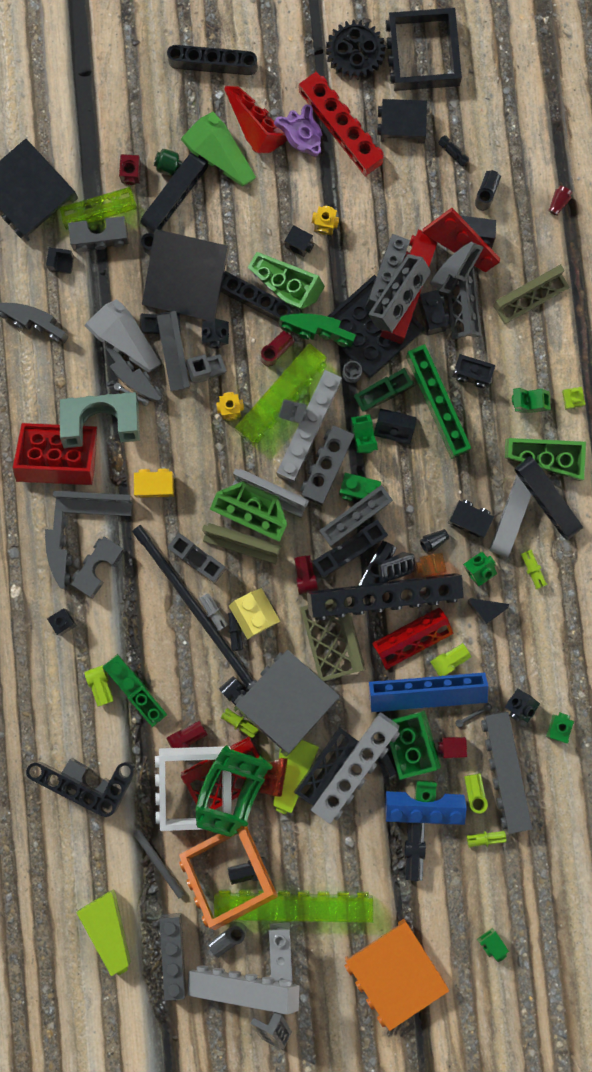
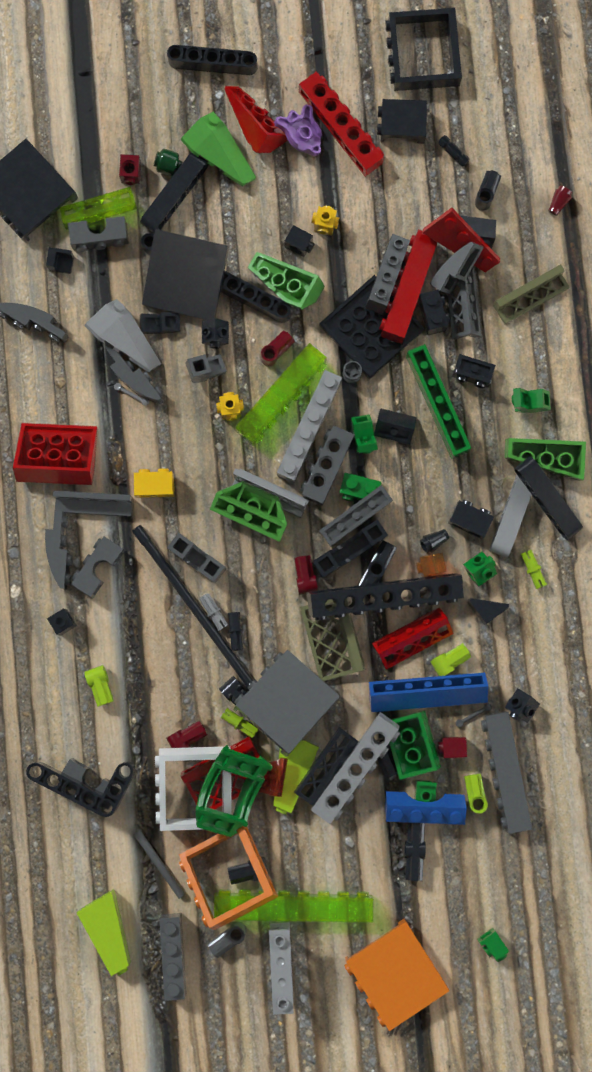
(77, 410): sand green arch -> none
(135, 690): green slope -> none
(173, 351): dark grey fence -> none
(241, 543): olive fence -> none
(244, 989): light grey brick -> none
(254, 613): light yellow slope -> none
(274, 1033): dark grey fence -> none
(293, 411): dark grey bracket -> none
(311, 324): green slope -> none
(355, 49): black gear -> none
(385, 389): dark green slope -> none
(398, 566): black slope -> none
(399, 293): dark grey brick -> none
(486, 839): lime axle -> none
(554, 731): green brick -> none
(573, 398): lime tile -> none

